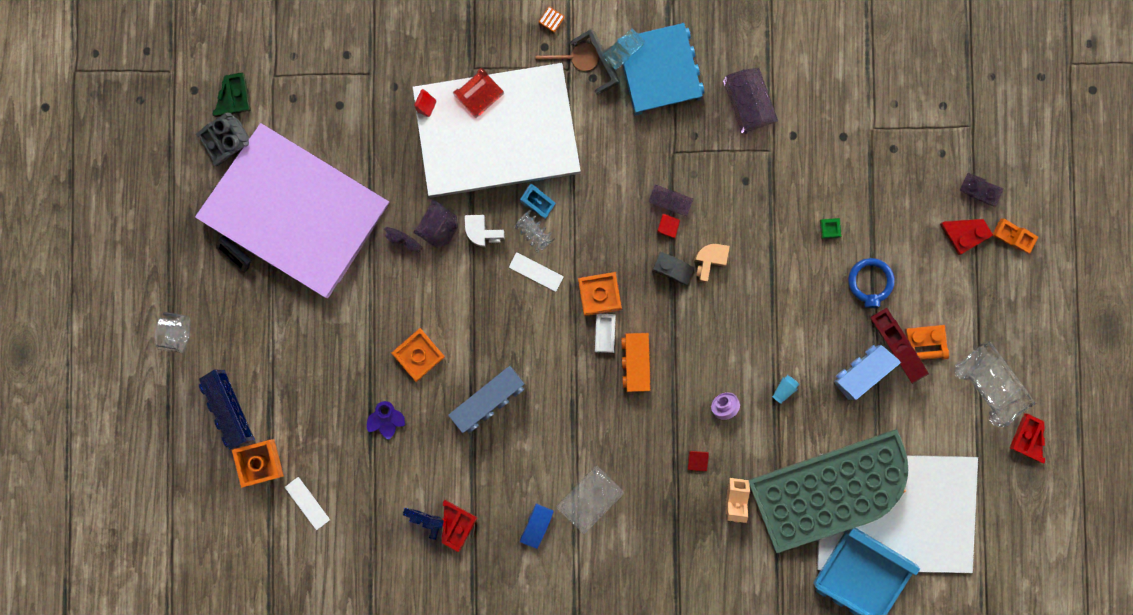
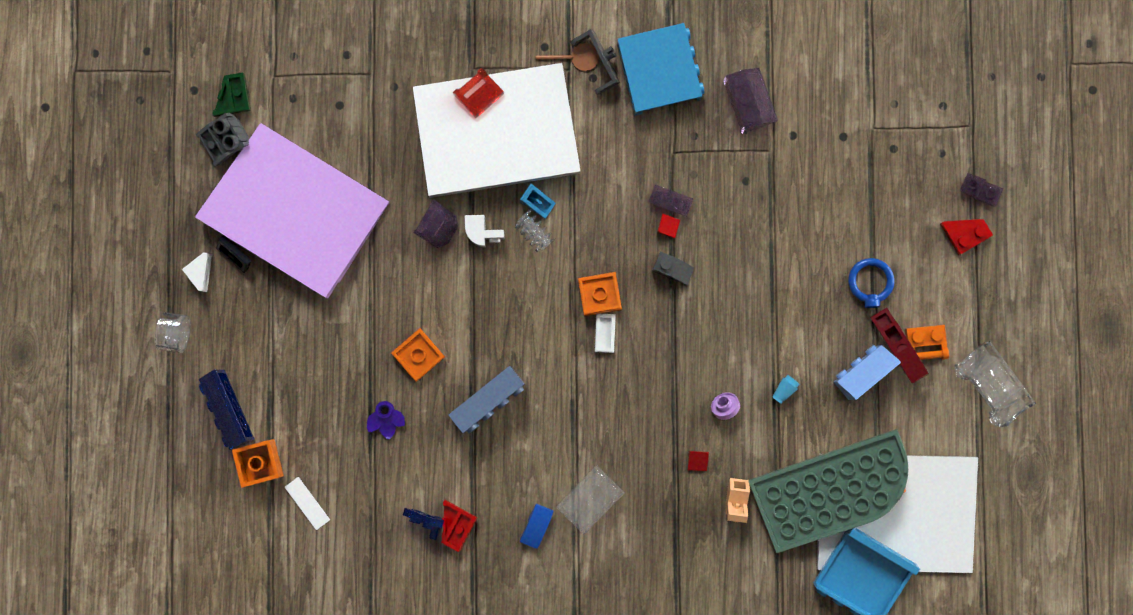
(199, 271): none -> white slope
(397, 236): clear purple slope -> none
(425, 103): red slope -> none
(536, 271): white sticker -> none
(551, 19): tile -> none
(623, 49): clear light blue slope -> none
(636, 362): orange brick -> none
(711, 254): light nougat brick -> none
(830, 228): green tile -> none
(1015, 236): orange slope -> none
(1030, 438): red wing -> none

